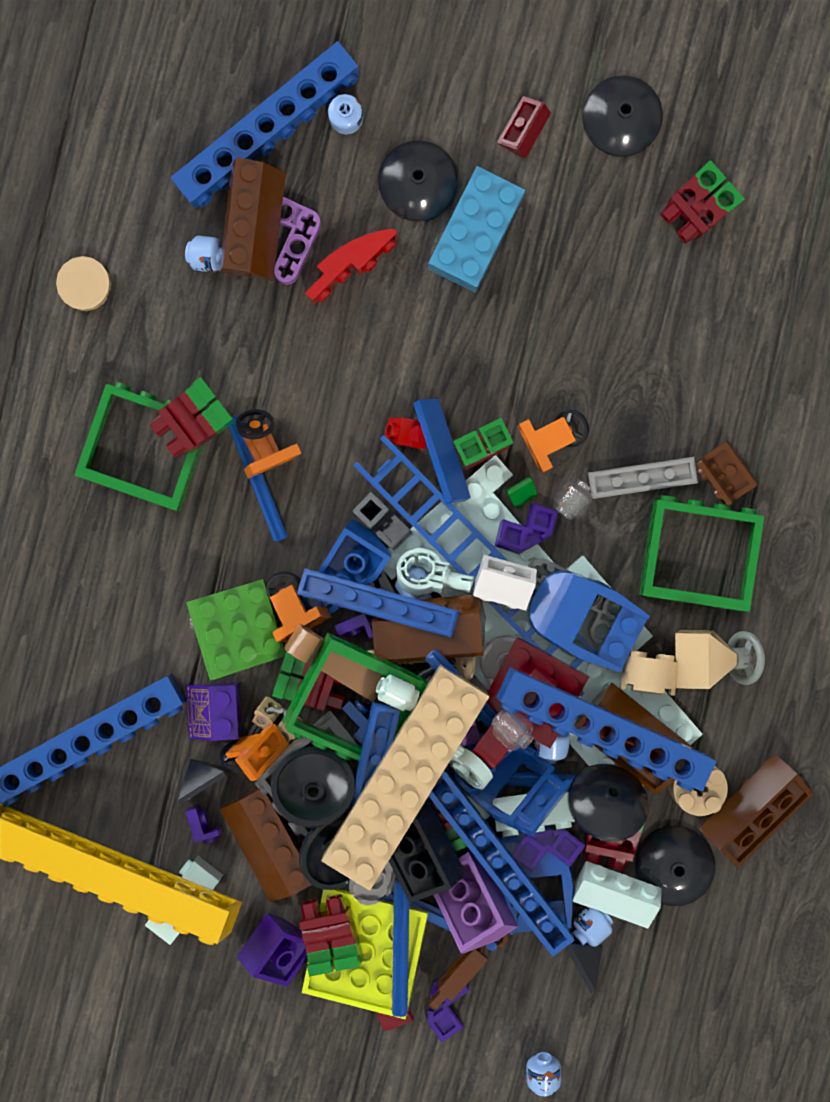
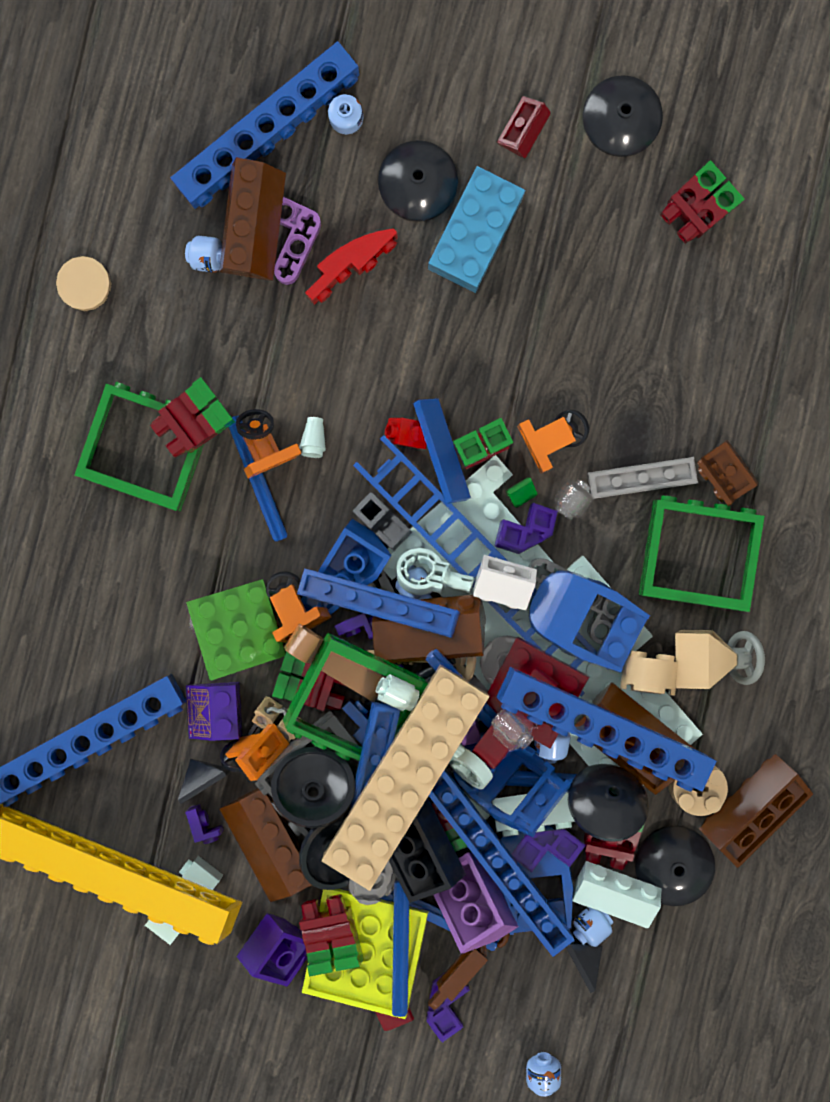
(313, 438): none -> light aqua cone

